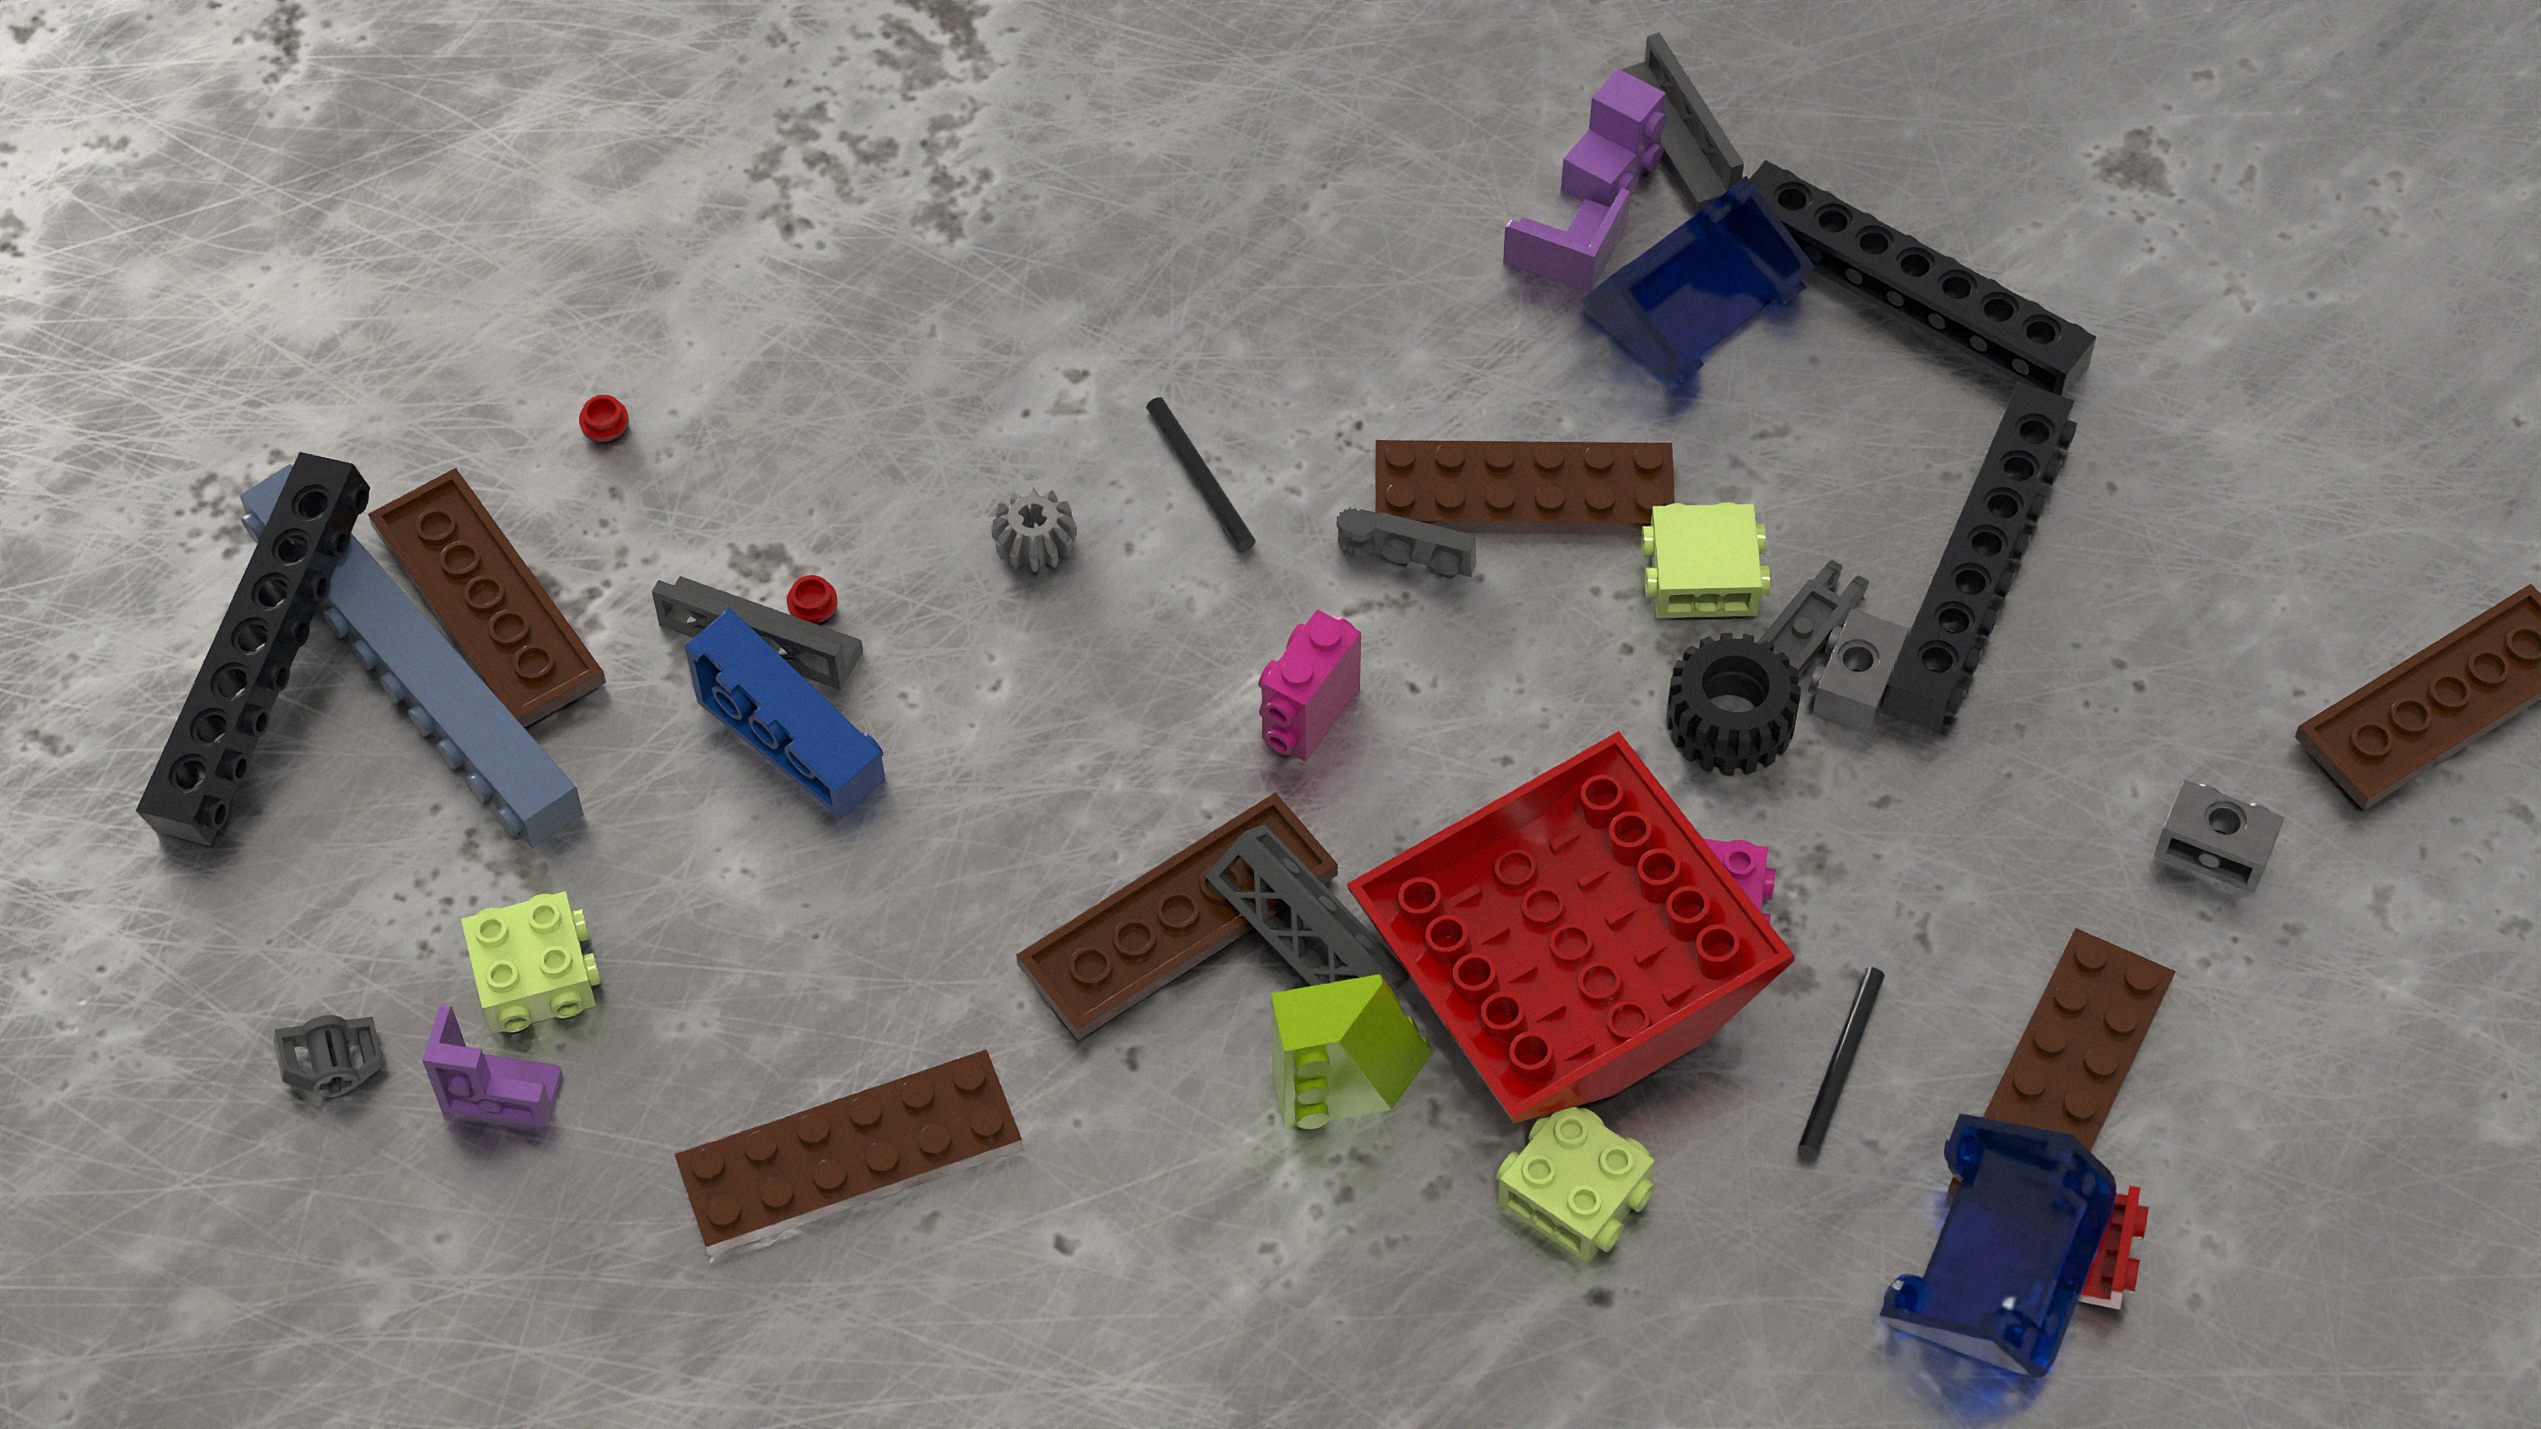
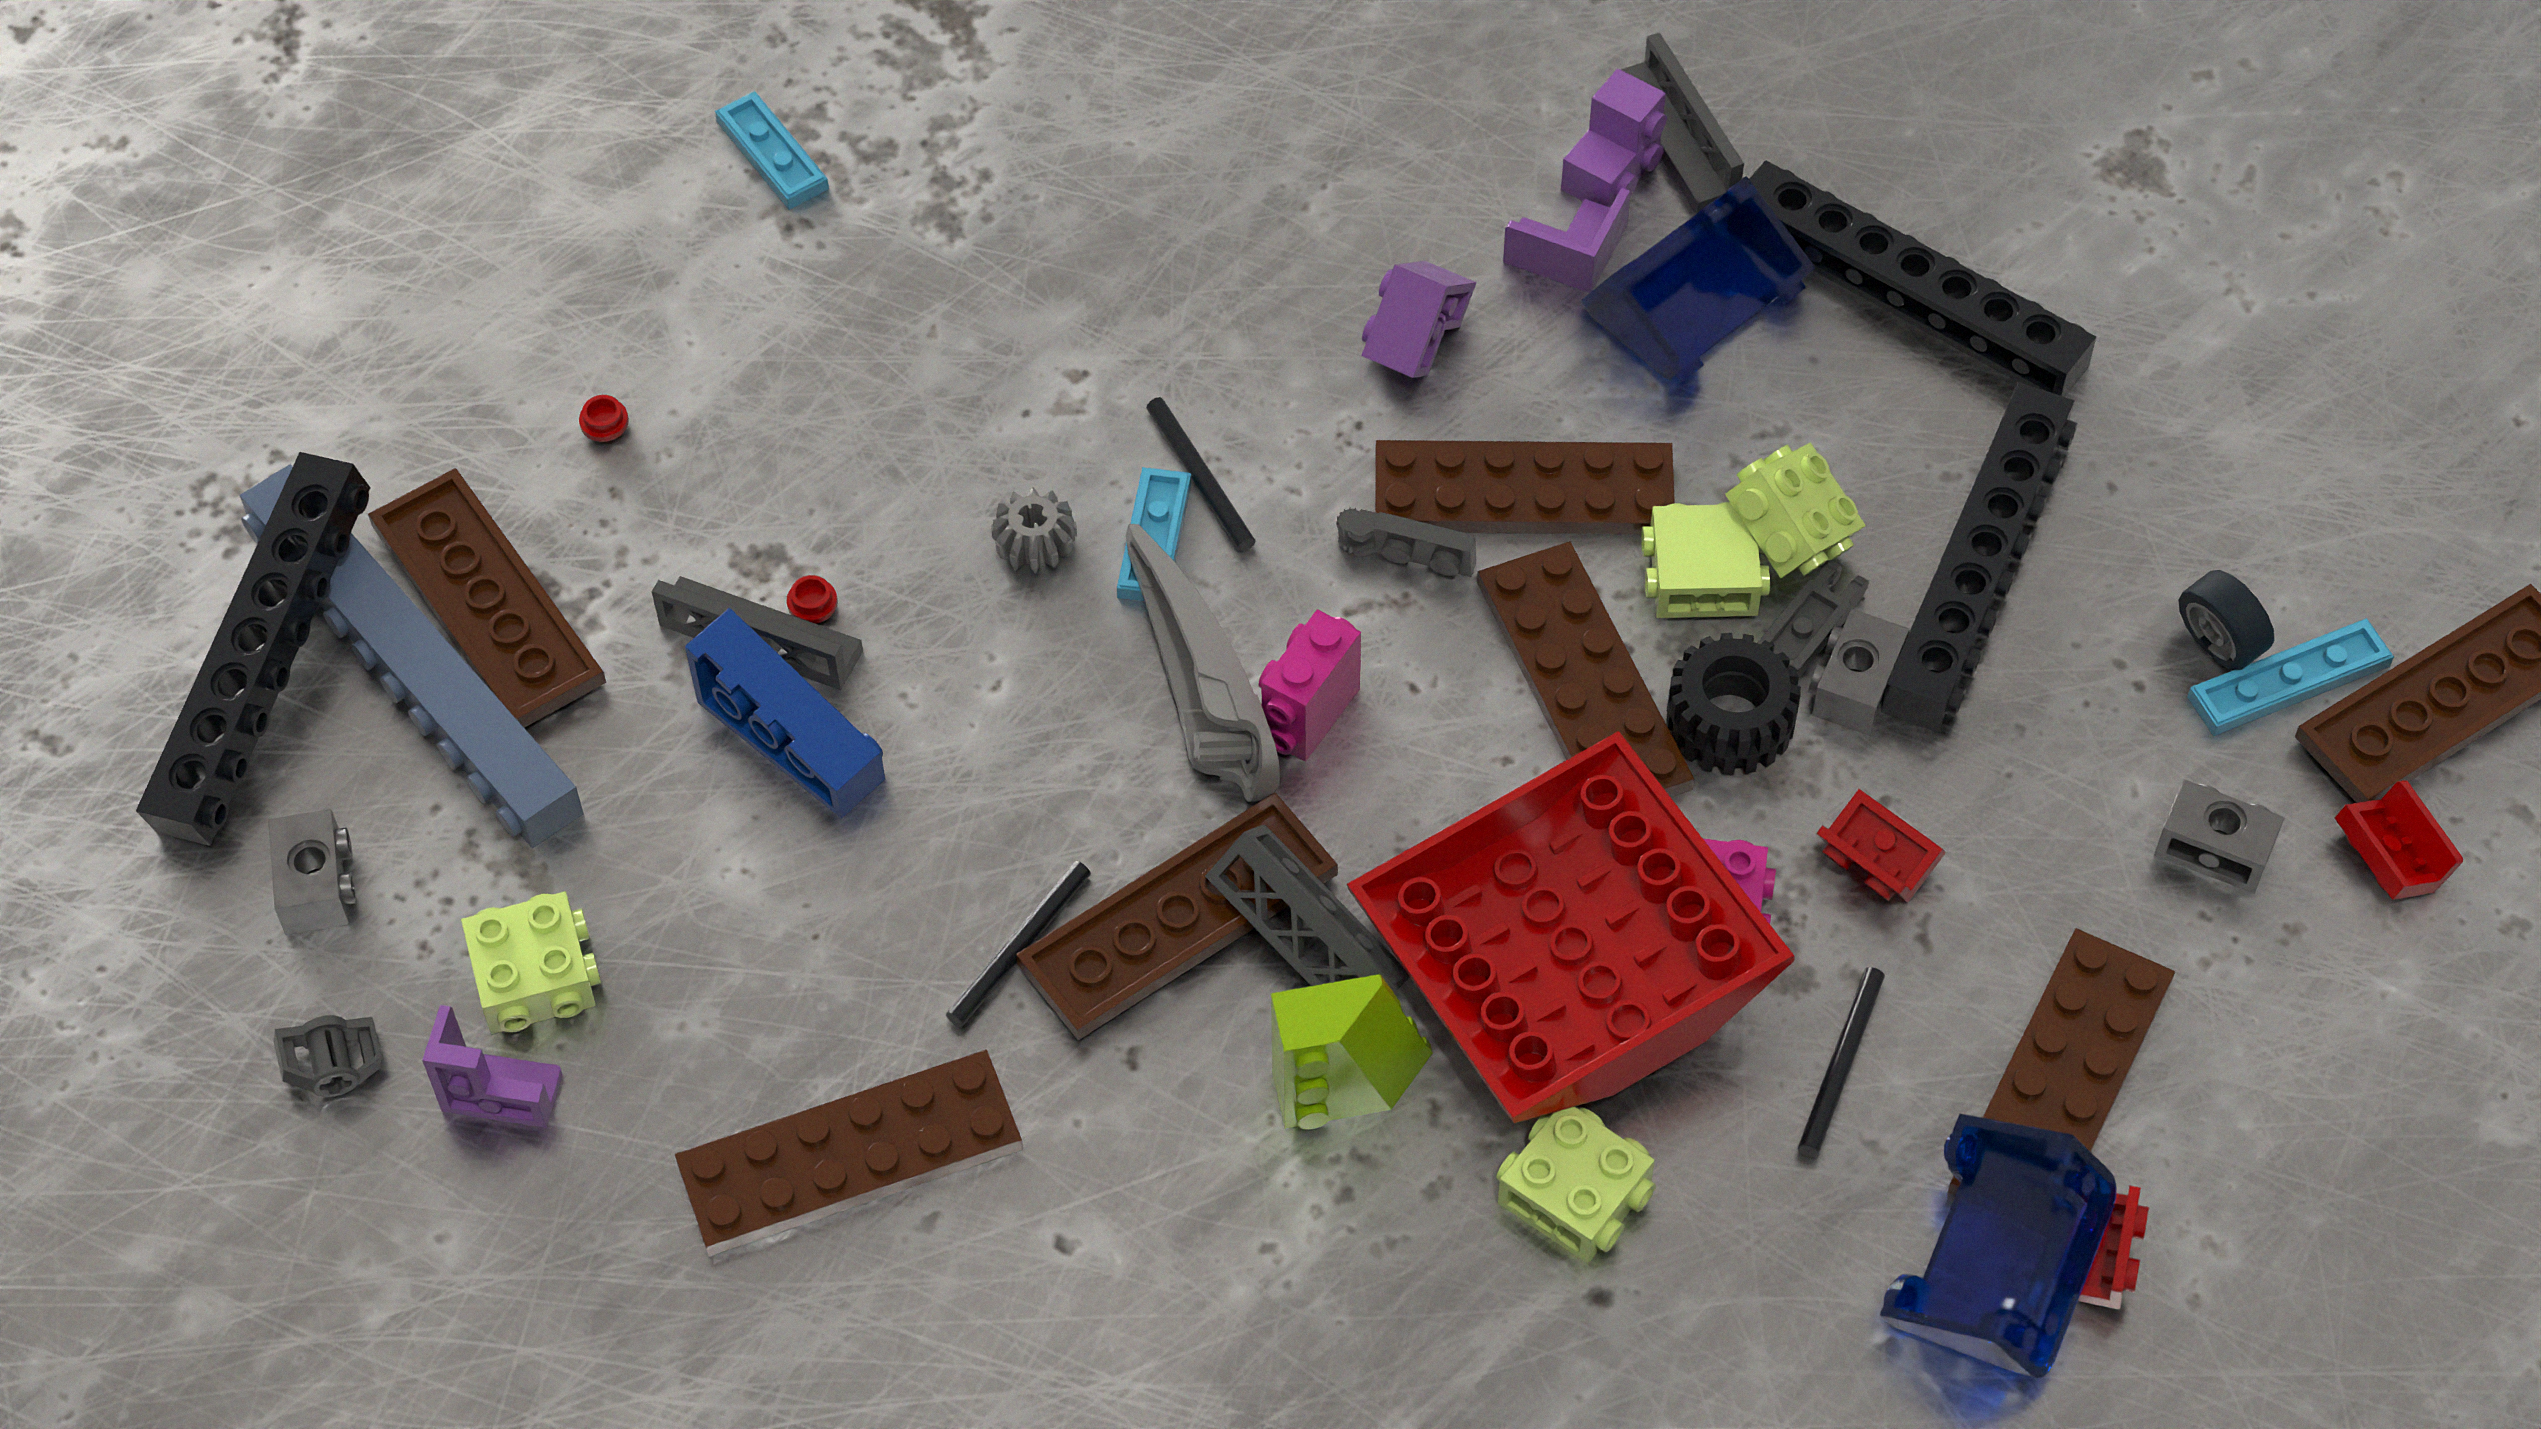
(304, 844): none -> flat silver brick
(772, 150): none -> medium azure tile
(1021, 939): none -> black bar
(1161, 513): none -> medium azure tile
(1213, 695): none -> light grey piece
(1413, 315): none -> medium lavender brick
(1578, 660): none -> reddish brown plate
(1795, 509): none -> yellowish green brick
(1882, 846): none -> red bracket
(2226, 619): none -> black wheel
(2290, 677): none -> medium azure tile
(2400, 842): none -> red bracket

